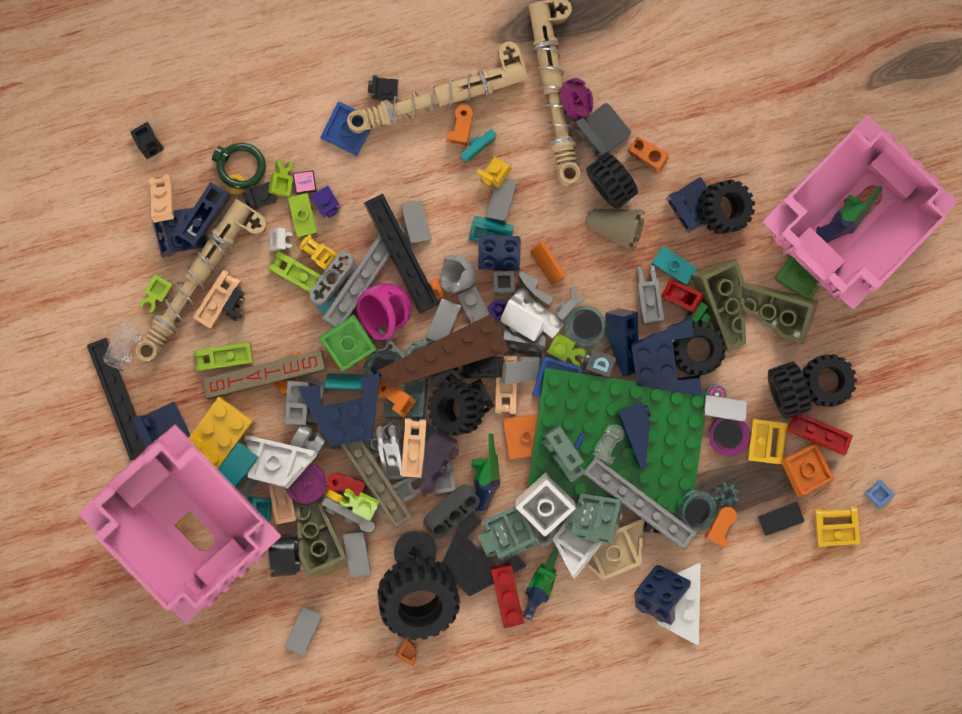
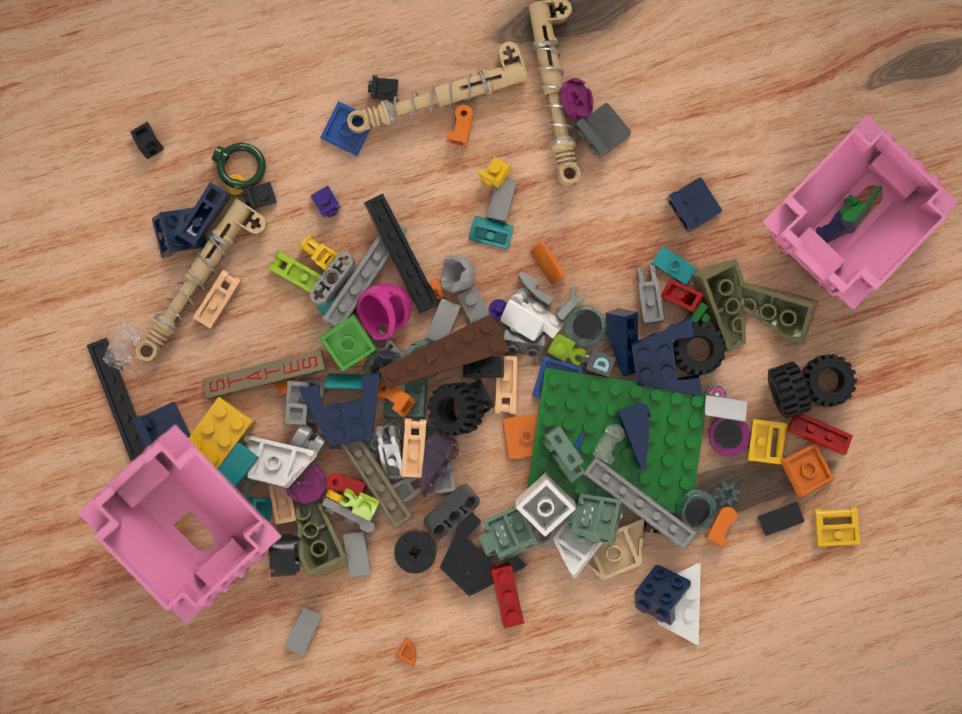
(158, 290): lime plate -> none
(161, 198): light nougat plate -> none
(224, 356): lime plate -> none
(235, 300): black bracket -> none
(277, 239): white tile -> none
(280, 182): lime plate -> none
(302, 215): lime plate -> none
(305, 182): bright pink tile -> none
(416, 222): light grey slope -> none
(424, 619): black tyre -> none
(443, 377): black bracket -> none
(478, 145): teal plate -> none
(486, 476): green animal -> none
(499, 252): dark blue bracket -> none
(504, 282): dark grey brick -> none
(520, 370): light grey slope -> none
(541, 585): animal -> none
(612, 180): black tyre -> none
(617, 225): dark tan cone -> none
(648, 154): orange leg -> none
(740, 203): black tyre -> none
(797, 279): bright green tile -> none
(879, 494): medium blue tile -> none

